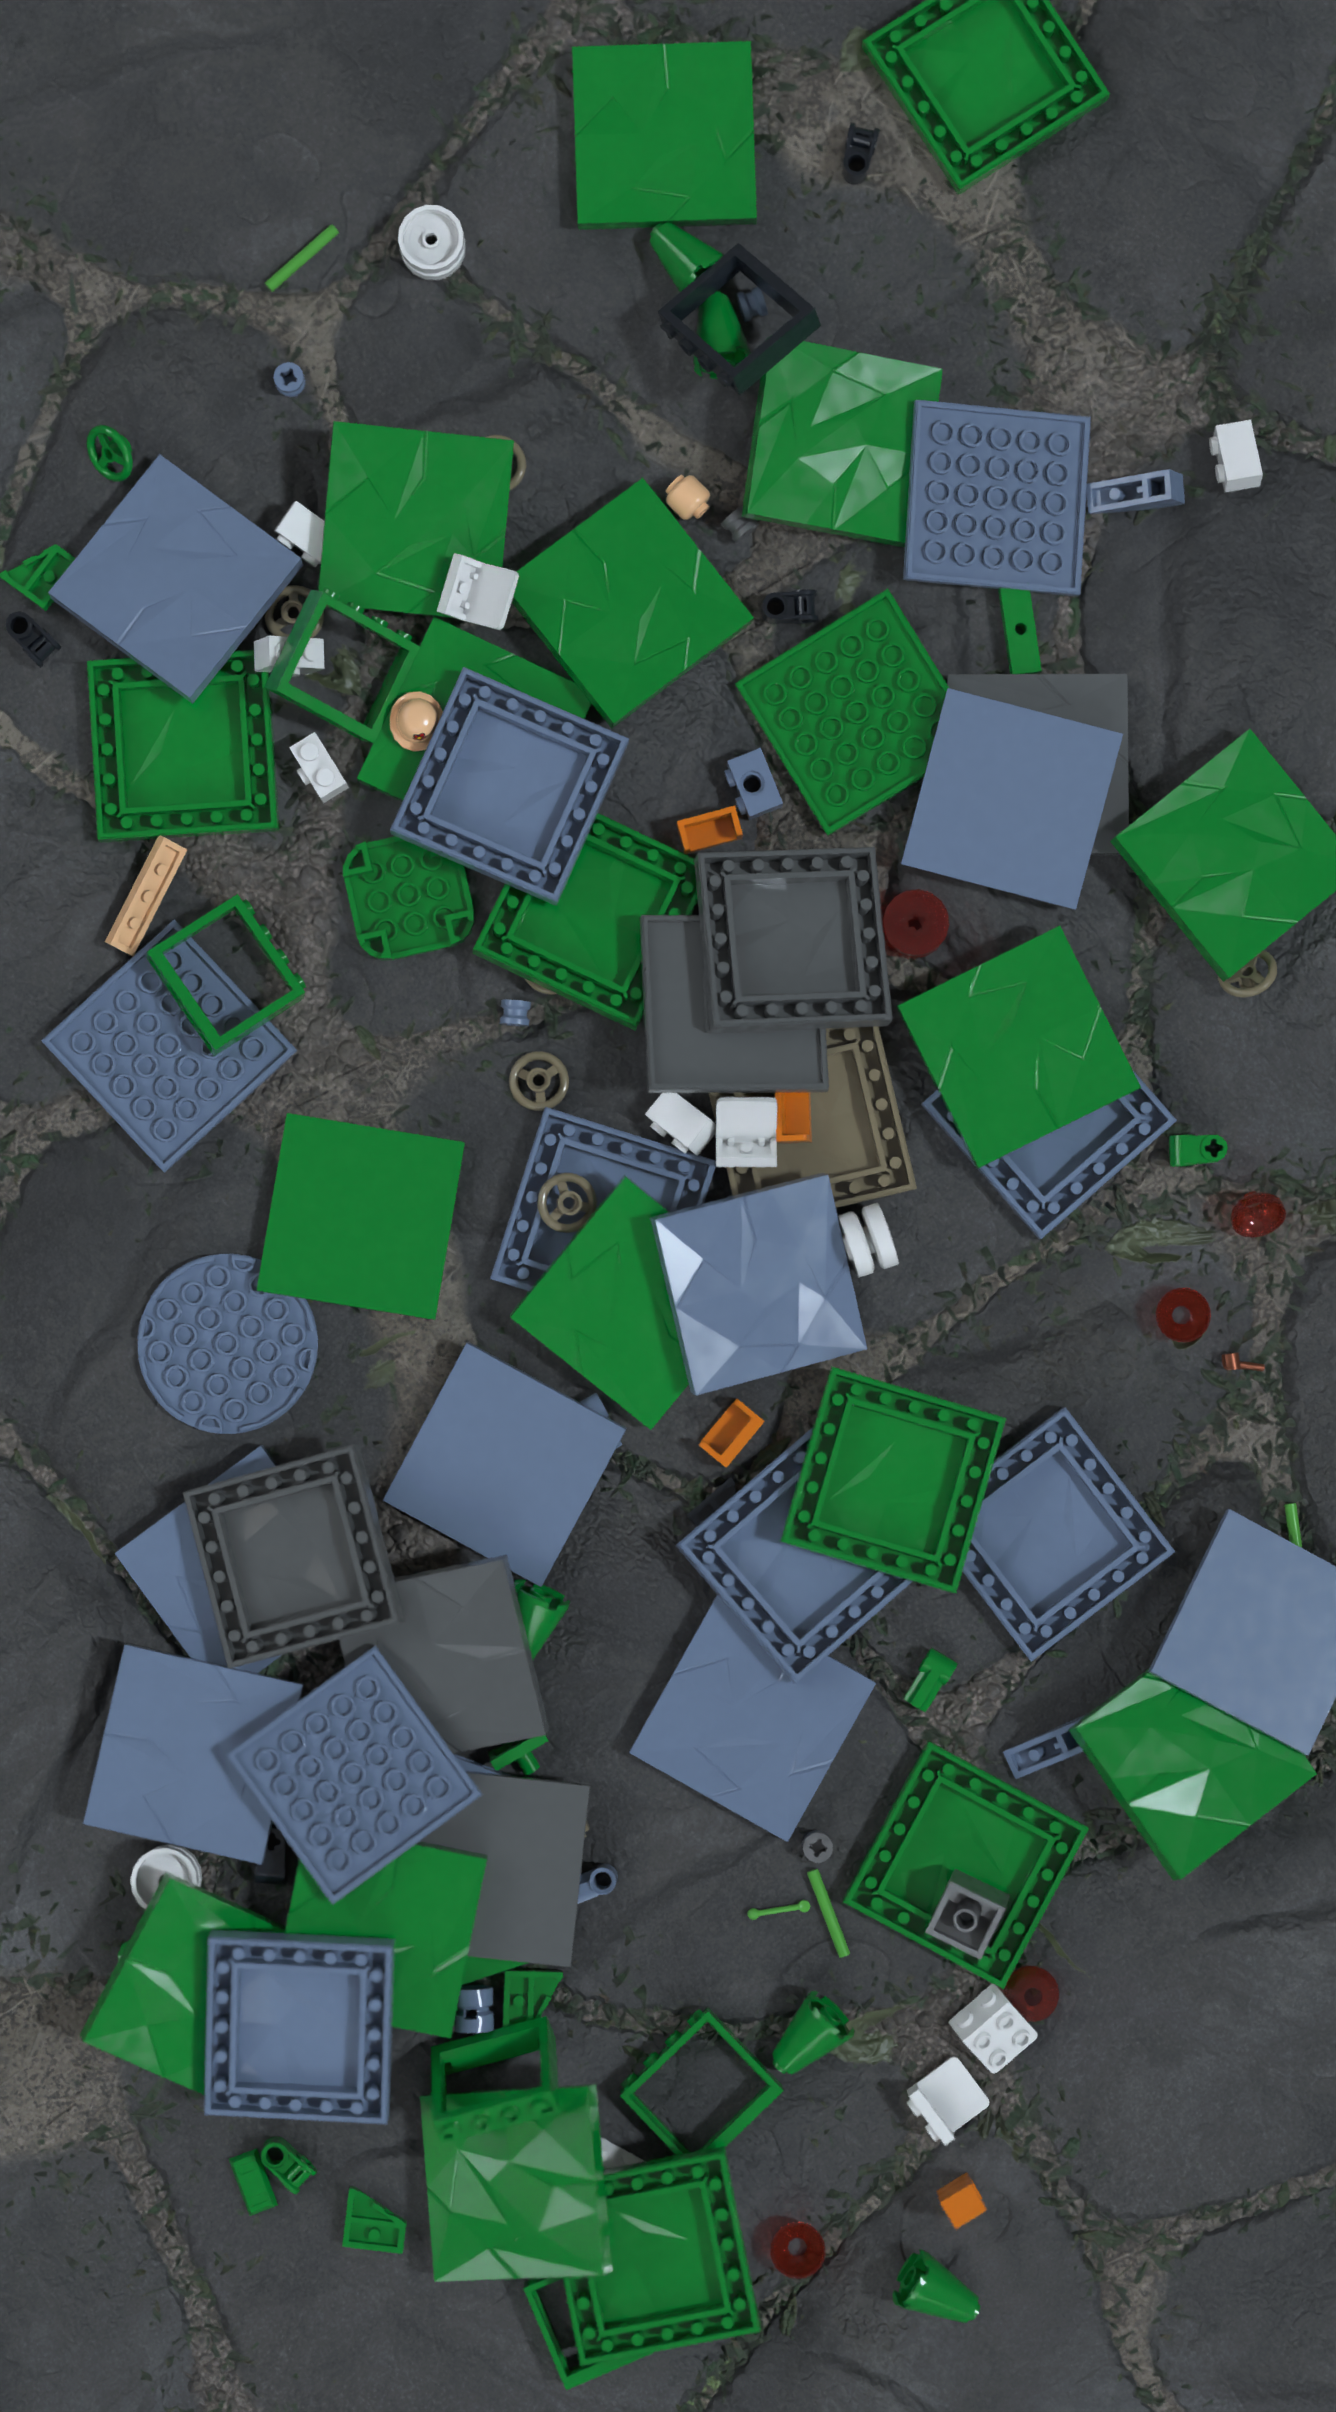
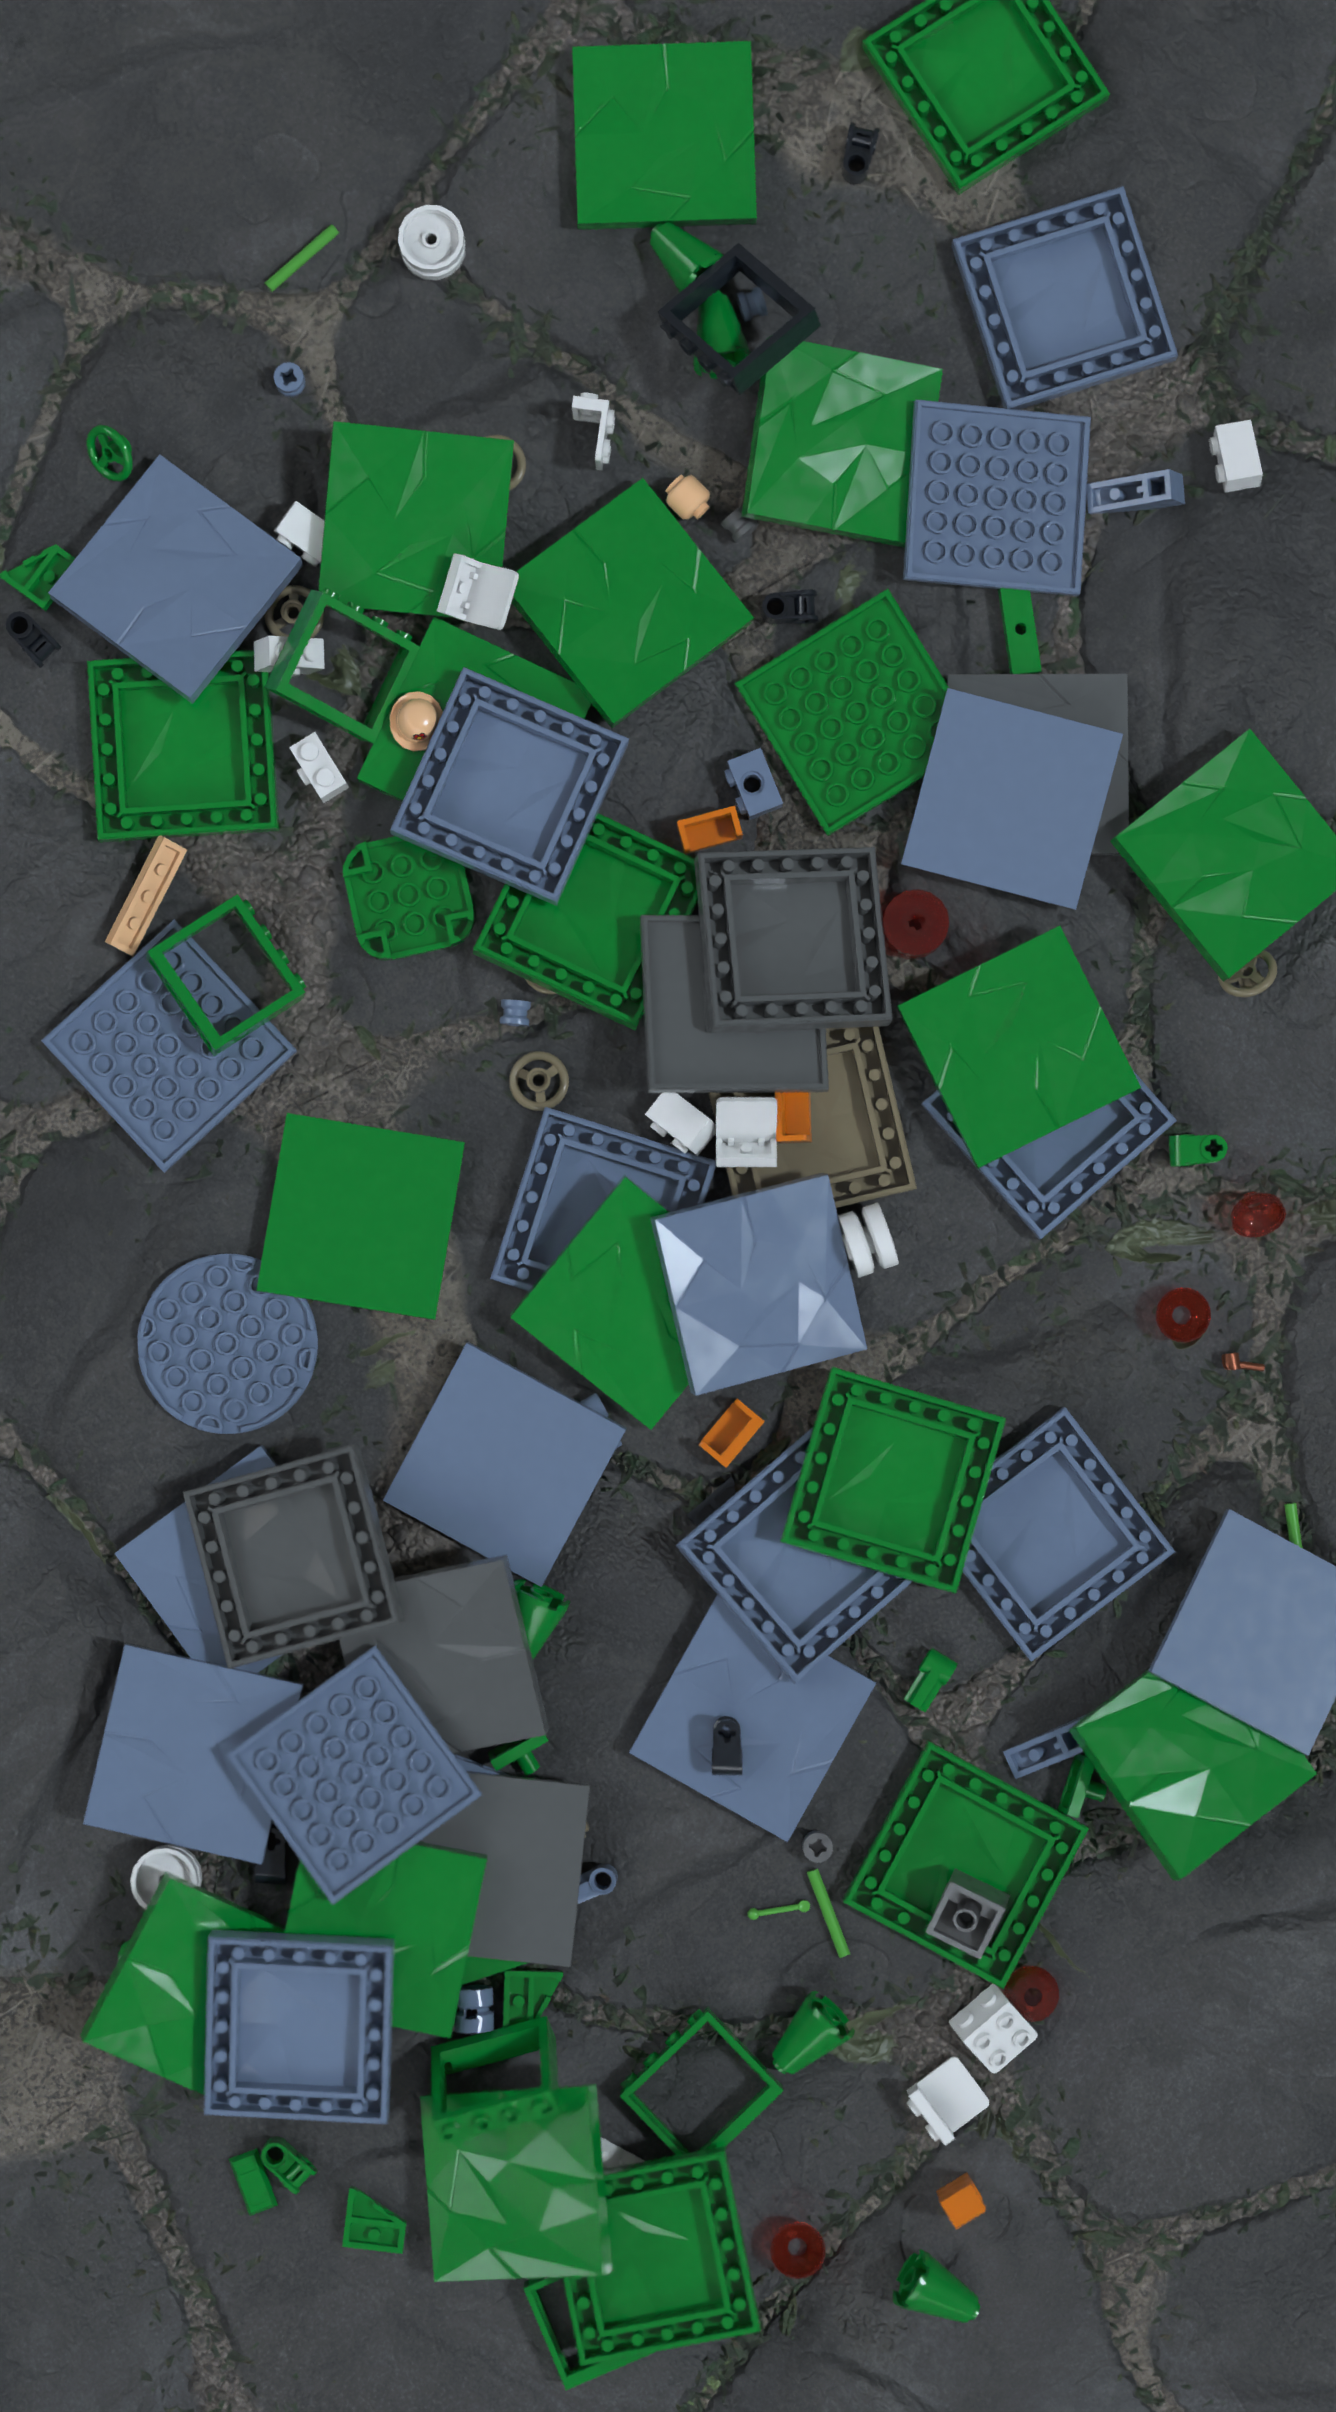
(560, 1180): dark tan piece -> none
(591, 409): none -> white bracket
(727, 1751): none -> black piece
(1064, 299): none -> sand blue tile
(1080, 1786): none -> green tile

